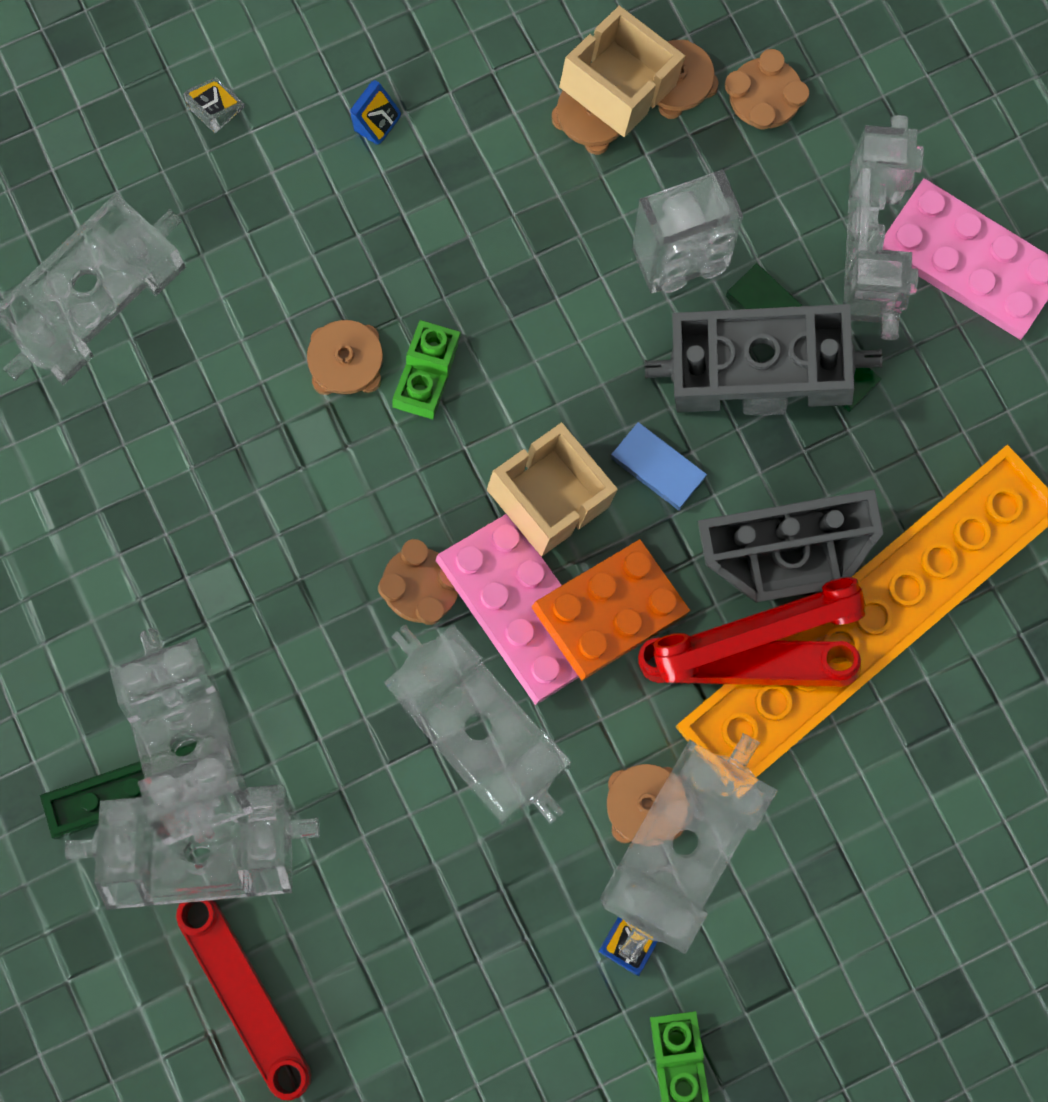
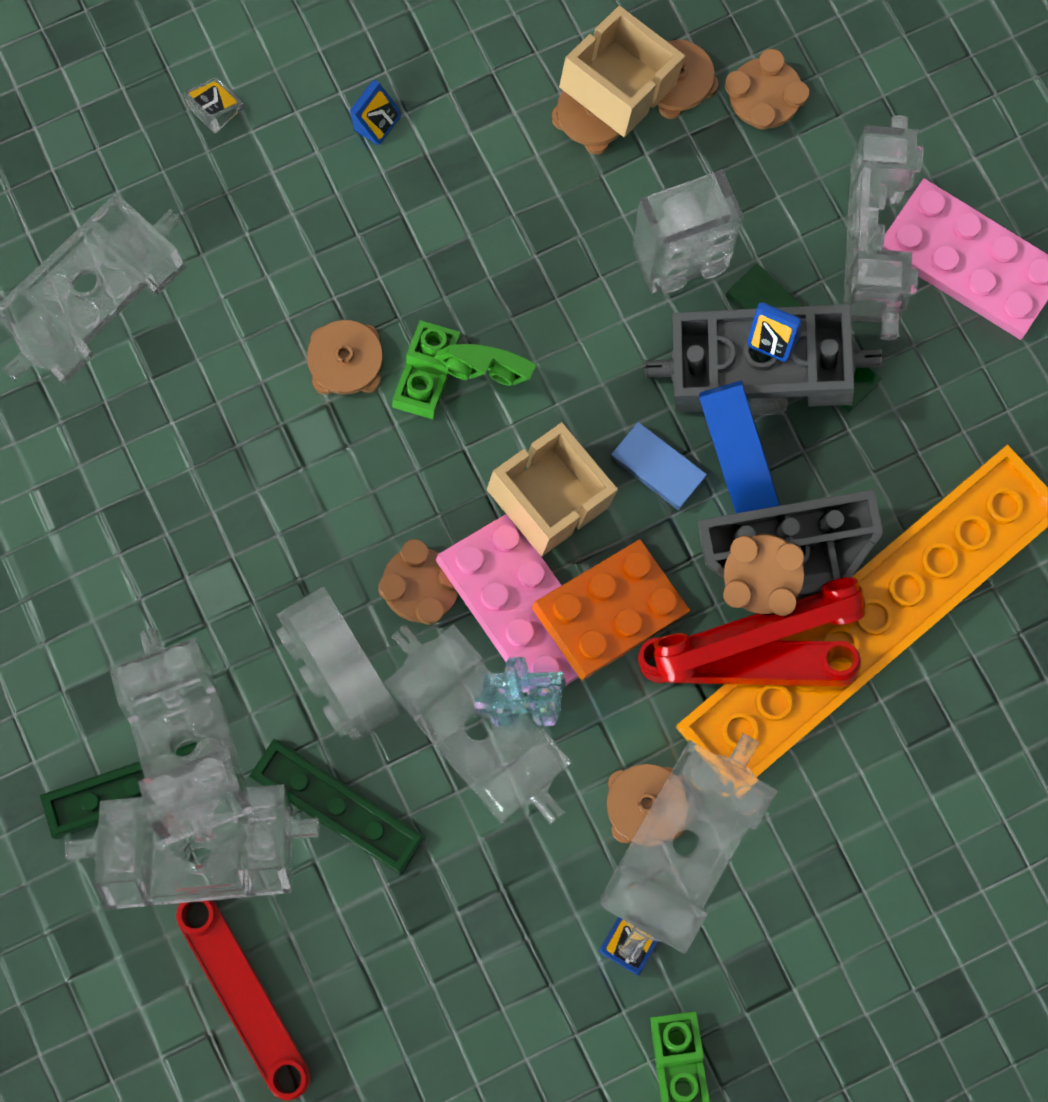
(336, 666): none -> clear brick
(338, 807): none -> dark green tile
(474, 360): none -> bright green slope
(504, 696): none -> clear light blue hips
(739, 447): none -> blue tile
(763, 574): none -> medium nougat piece
(774, 332): none -> slope

